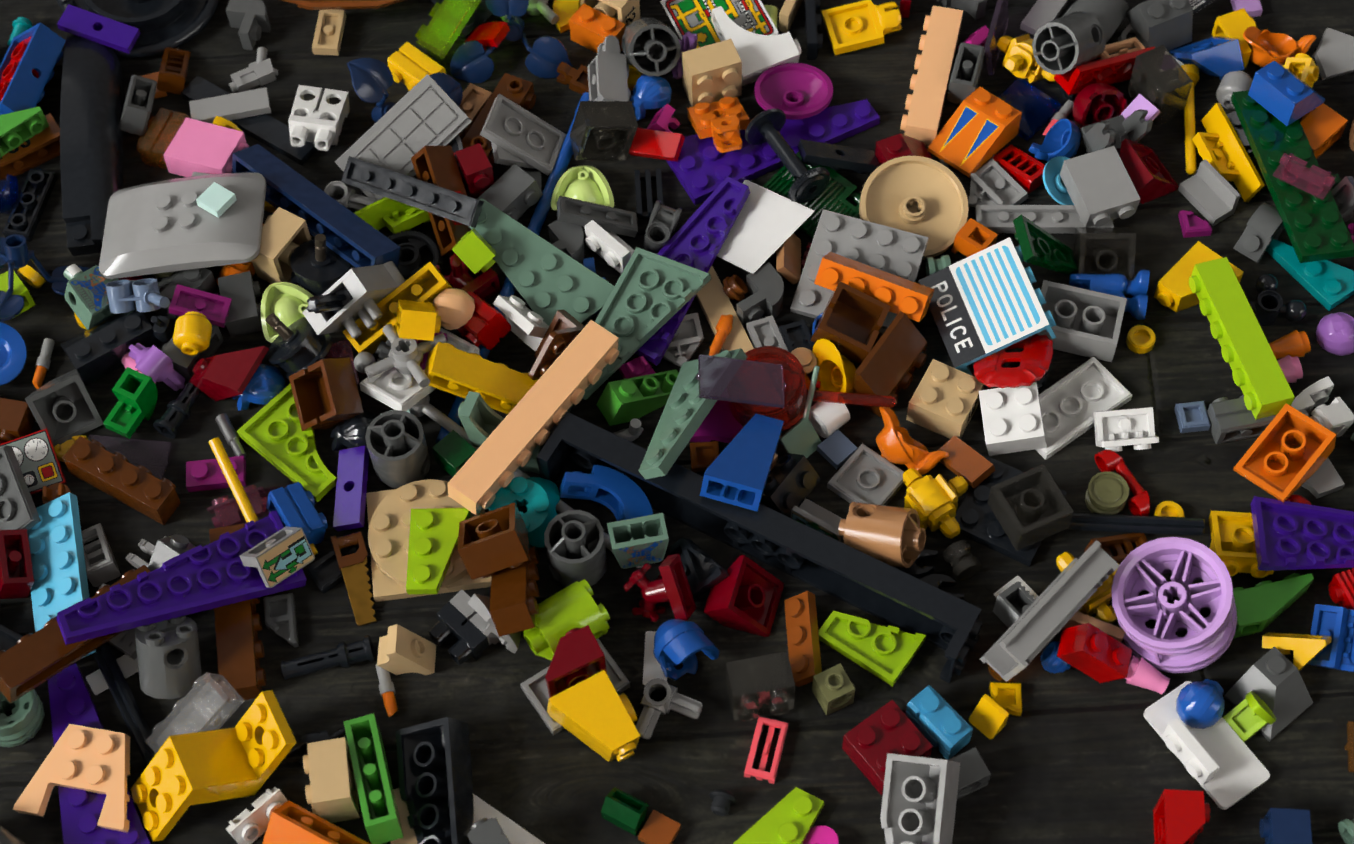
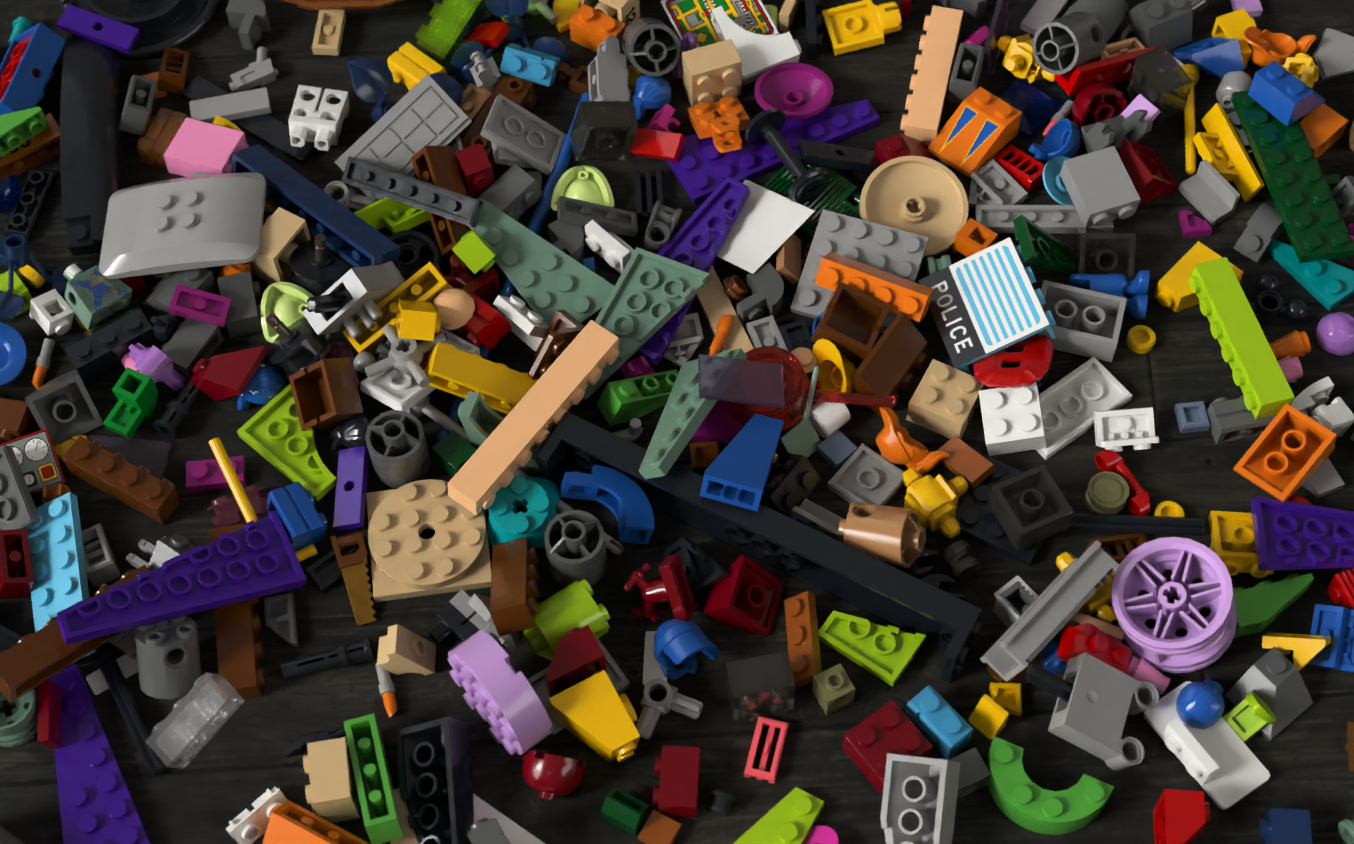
(49, 715): none -> dark red tile
(51, 313): none -> white brick
(85, 761): light nougat wing -> none
(143, 293): sand blue beam -> none
(192, 333): yellow head -> none
(212, 765): yellow bracket -> none
(216, 199): light aqua tile -> none
(230, 434): flat silver pin -> none
(279, 555): panel -> none
(431, 546): lime wing -> none
(485, 71): none -> light grey arm
(493, 541): reddish brown brick -> none
(499, 693): none -> lavender brick
(530, 64): none -> dark azure brick
(552, 773): none -> dark red cylinder
(639, 540): sand green torso -> none
(678, 781): none -> dark red brick
(1036, 807): none -> bright green brick
(1095, 707): none -> light grey piece
(1312, 180): clear pink hinge -> none

